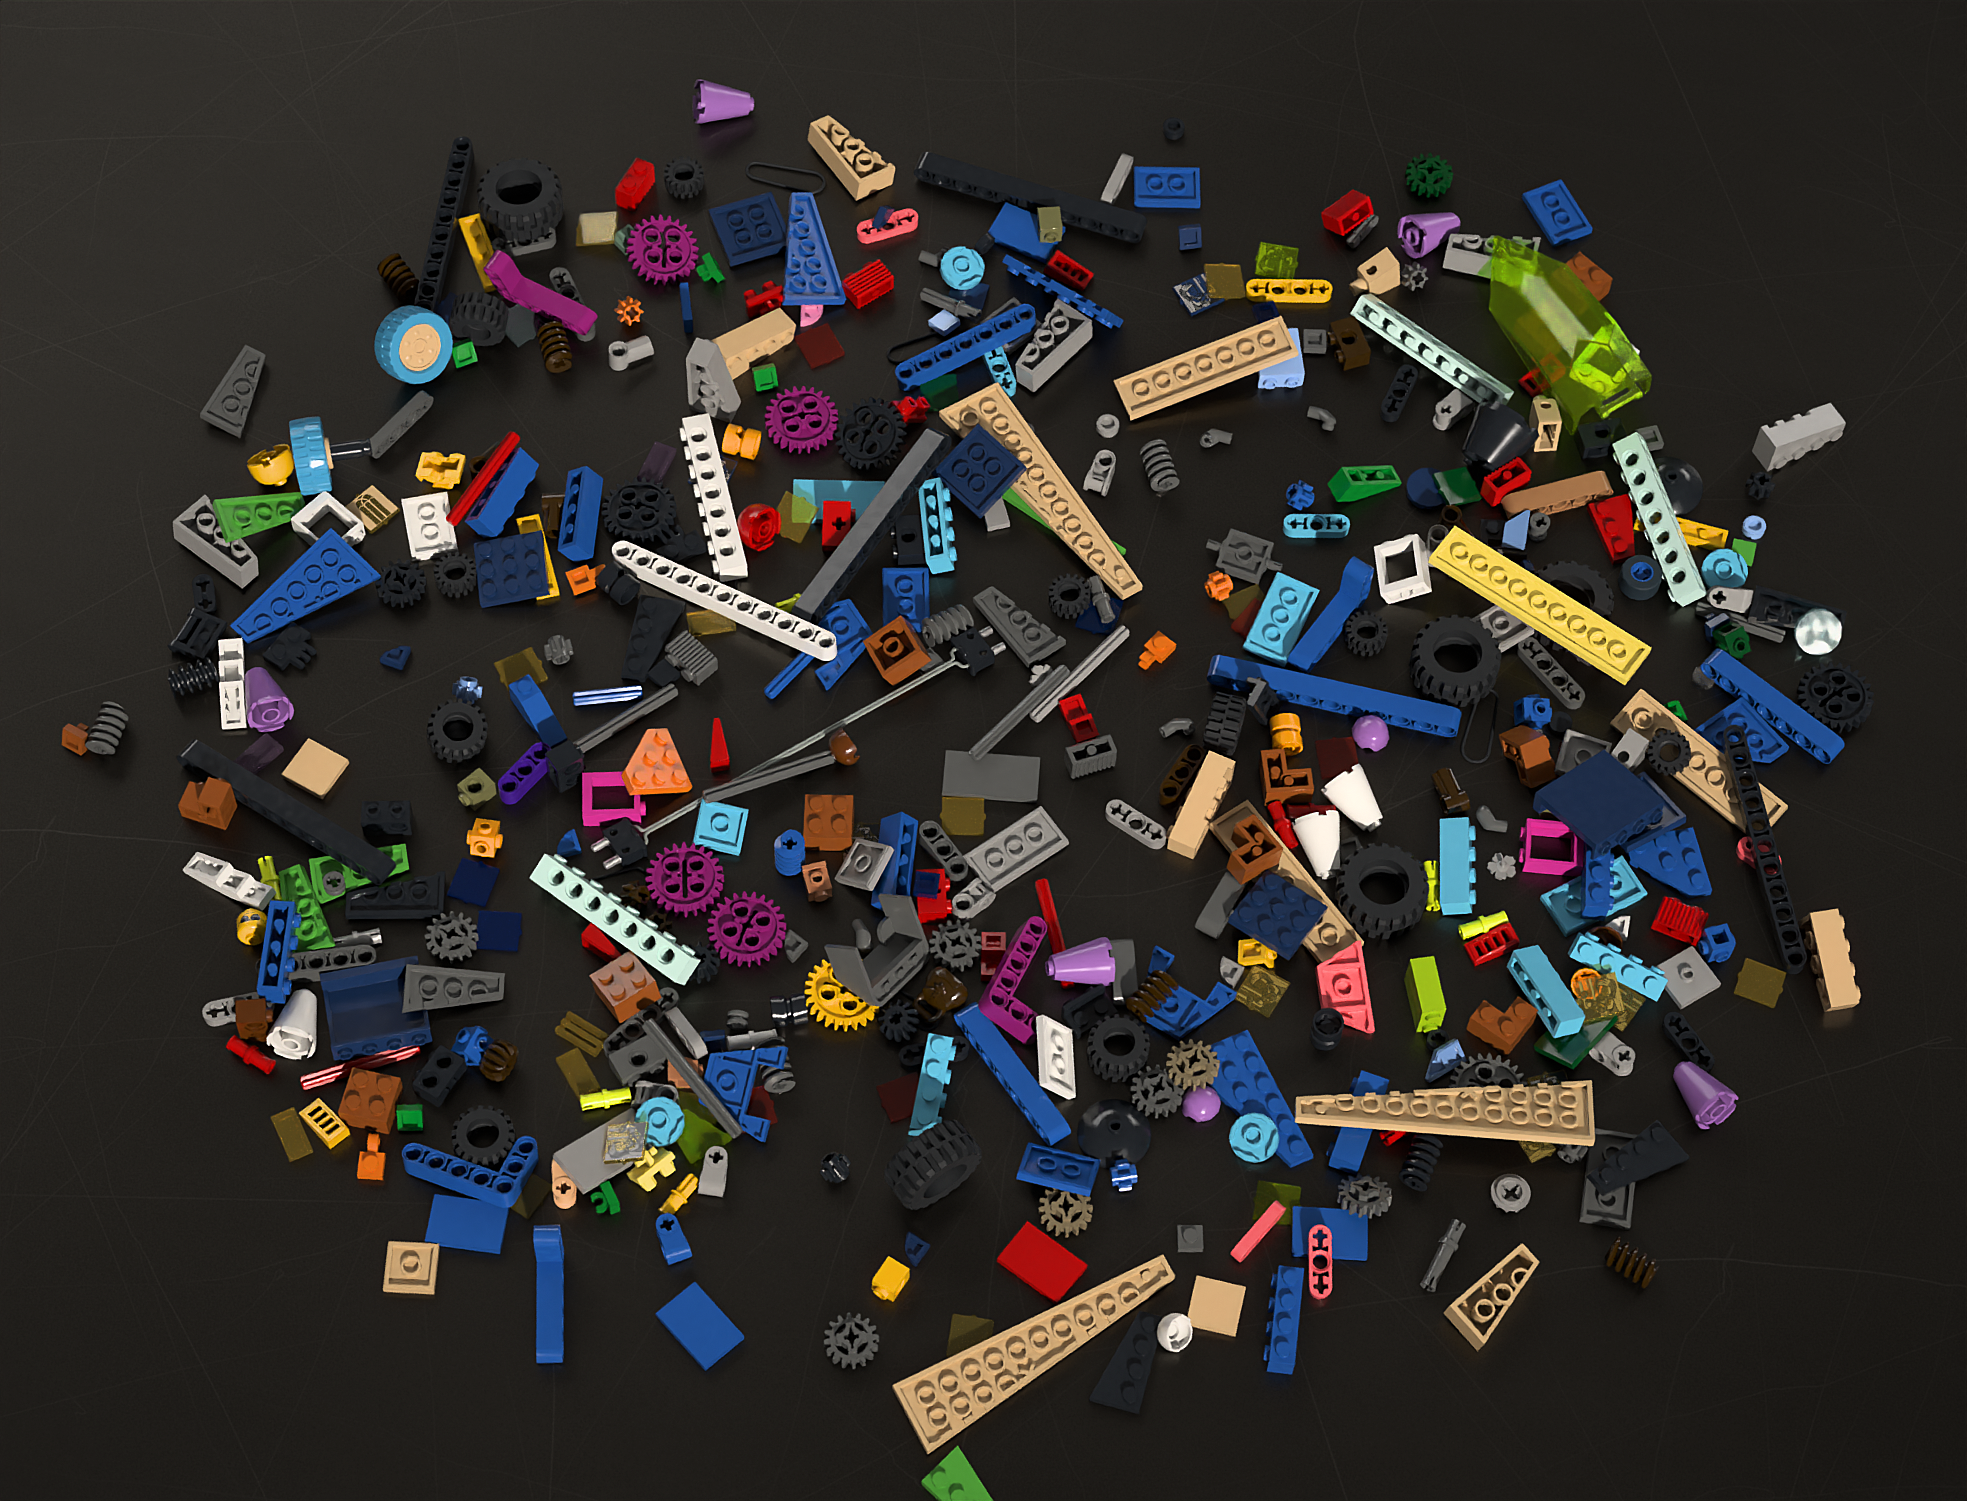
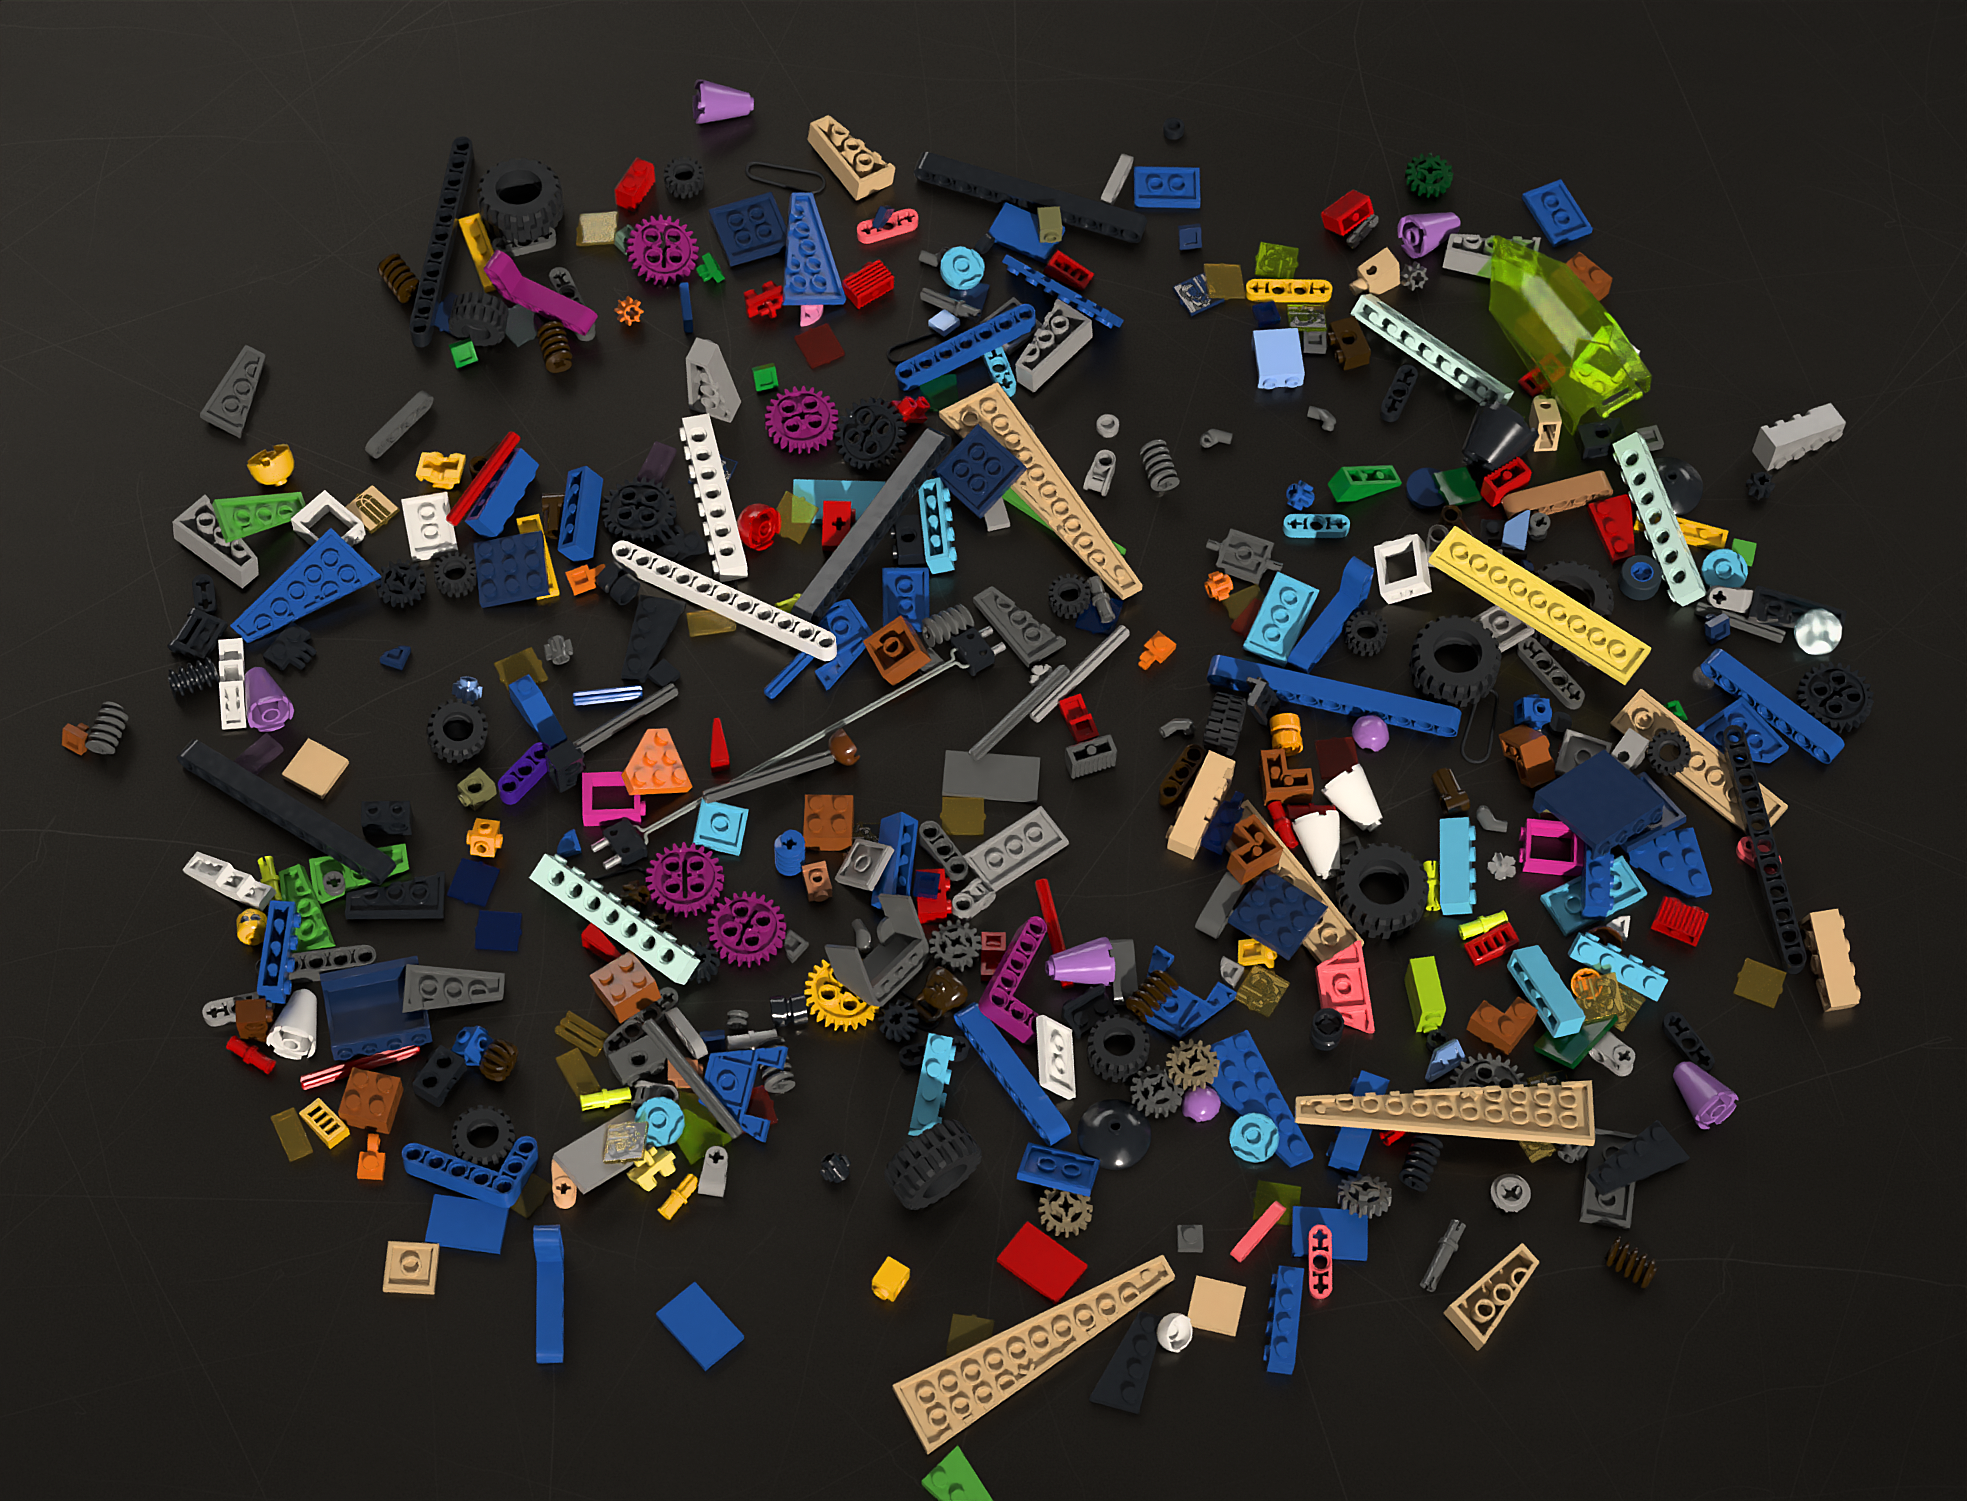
(209, 802): dark orange brick -> none
(315, 454): dark azure wheel -> none
(363, 938): light grey pin -> none
(410, 1117): green tile -> none
(413, 344): dark azure wheel -> none
(449, 933): dark grey gear -> none
(608, 1197): green tile -> none
(622, 353): light grey piece -> none
(673, 1242): blue piece -> none
(691, 658): dark grey brick -> none
(741, 441): light orange wheel -> none
(755, 341): tan wedge -> none
(861, 1339): dark grey gear -> none
(899, 1096): clear red piece -> none
(915, 1248): dark blue tile -> none
(1123, 1175): blue gear -> none
(1138, 834): light grey beam -> none
(1205, 368): tan plate -> none
(1223, 824): none -> clear blue hinge
(1307, 317): none -> piece
(1452, 409): light grey piece -> none
(1688, 977): light grey plate -> none
(1717, 943): blue brick -> none
(1732, 639): dark green brick -> none
(1753, 527): light blue tile -> none

